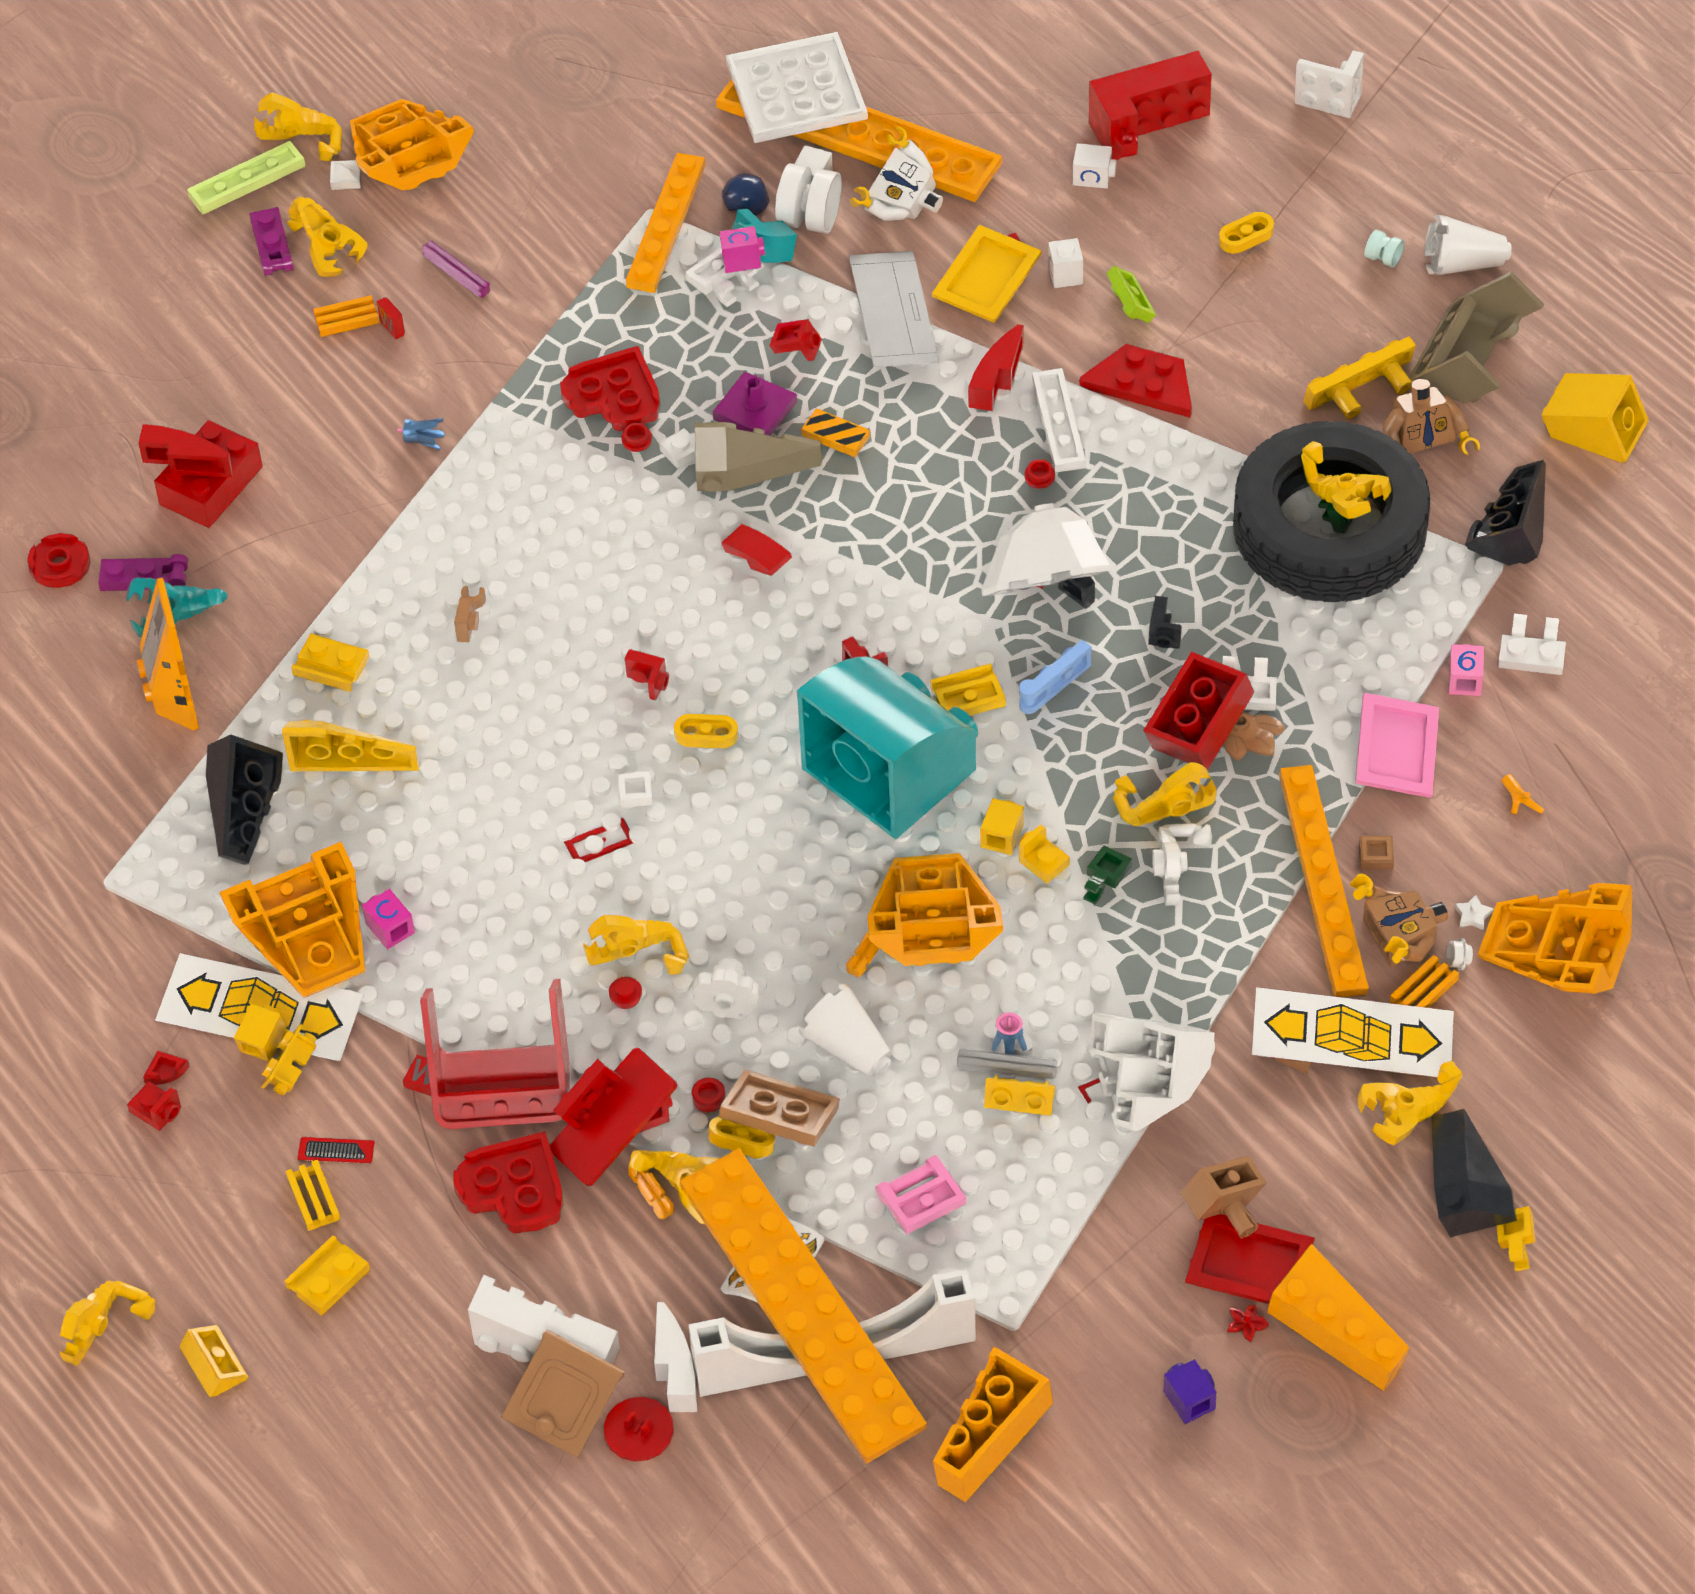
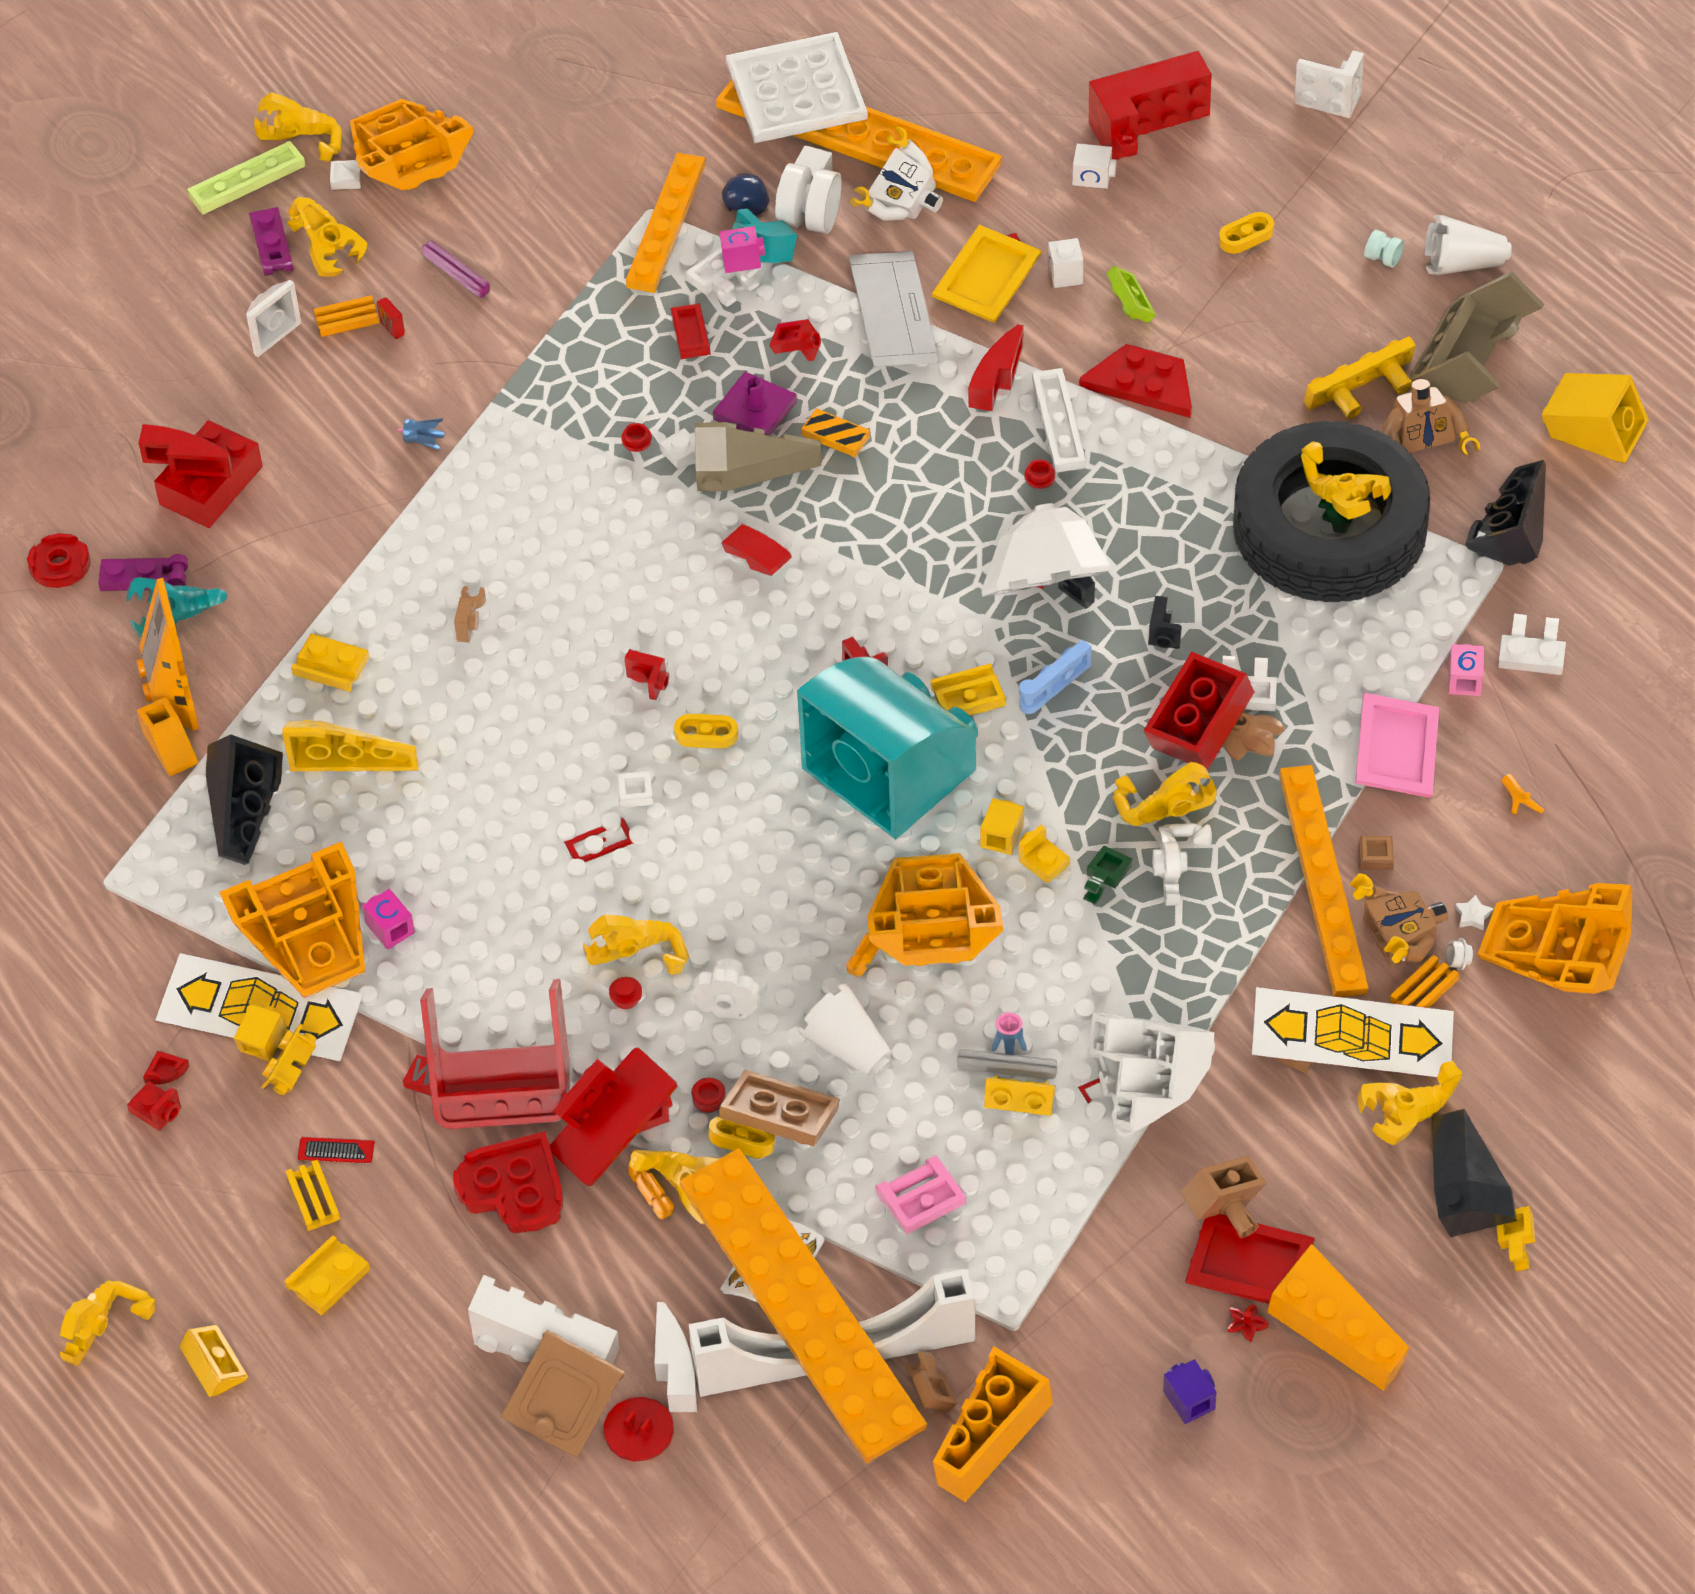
(167, 736): none -> light orange slope
(273, 316): none -> white slope
(613, 386): red plate -> none
(690, 331): none -> red tile
(931, 1386): none -> medium nougat plate

